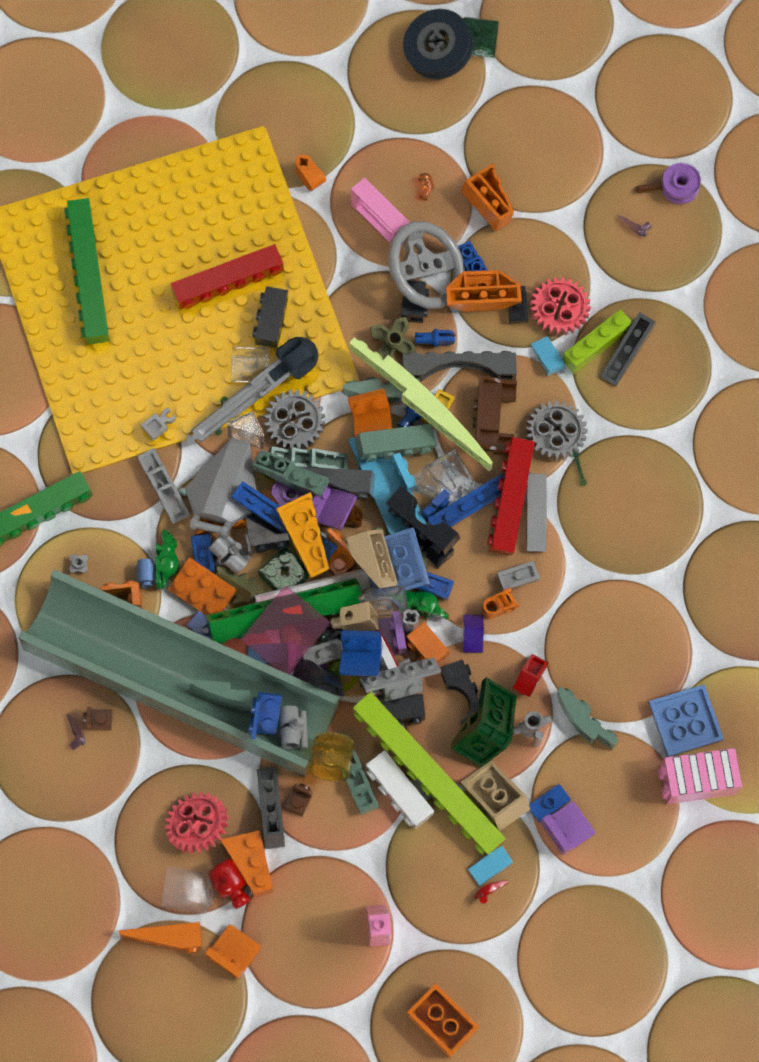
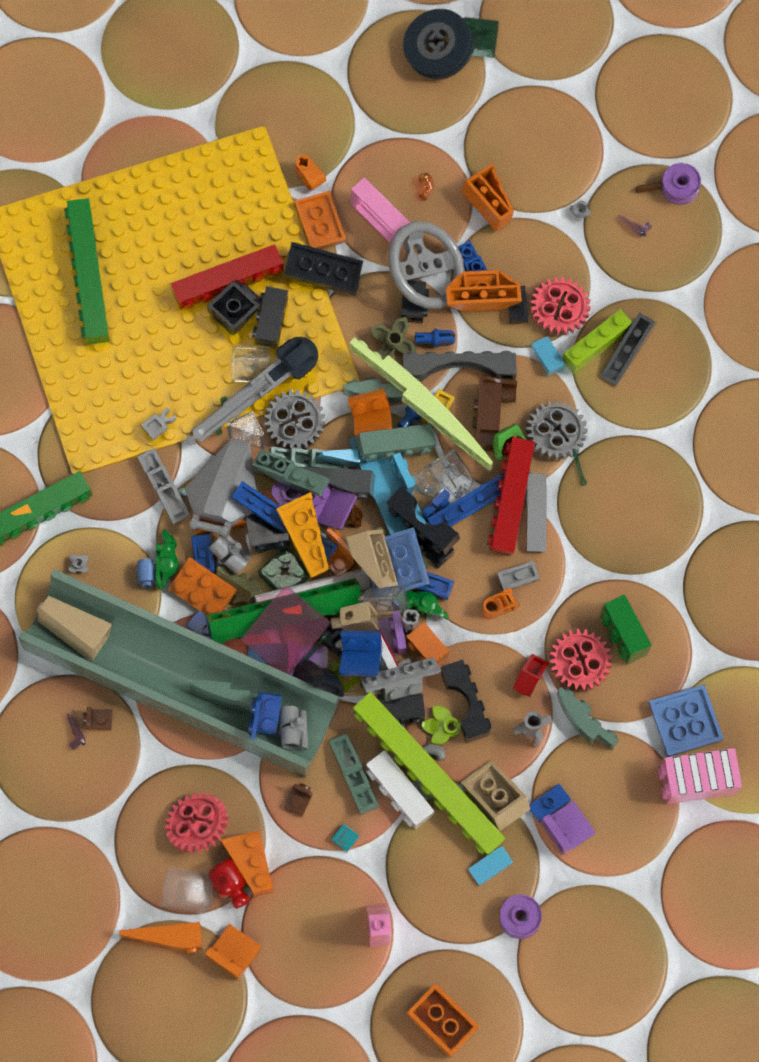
(75, 627): none -> tan slope
(128, 590): orange bracket -> none
(234, 306): none -> black slope
(270, 808): dark grey slope -> none
(320, 220): none -> orange plate
(323, 268): none -> black plate
(324, 652): light grey plate -> none
(331, 756): clear yellow wheel -> none
(345, 838): none -> teal tile
(346, 457): none -> medium azure slope
(436, 751): none -> light grey arm
(438, 725): none -> lime plate
(473, 633): dark purple slope -> none
(487, 890): red bar -> none
(488, 728): dark green bracket -> none
(502, 436): none -> bright green helmet
(516, 928): none -> medium lavender wheel
(581, 205): none -> light grey plate
(597, 655): none -> coral gear
(625, 629): none -> green brick

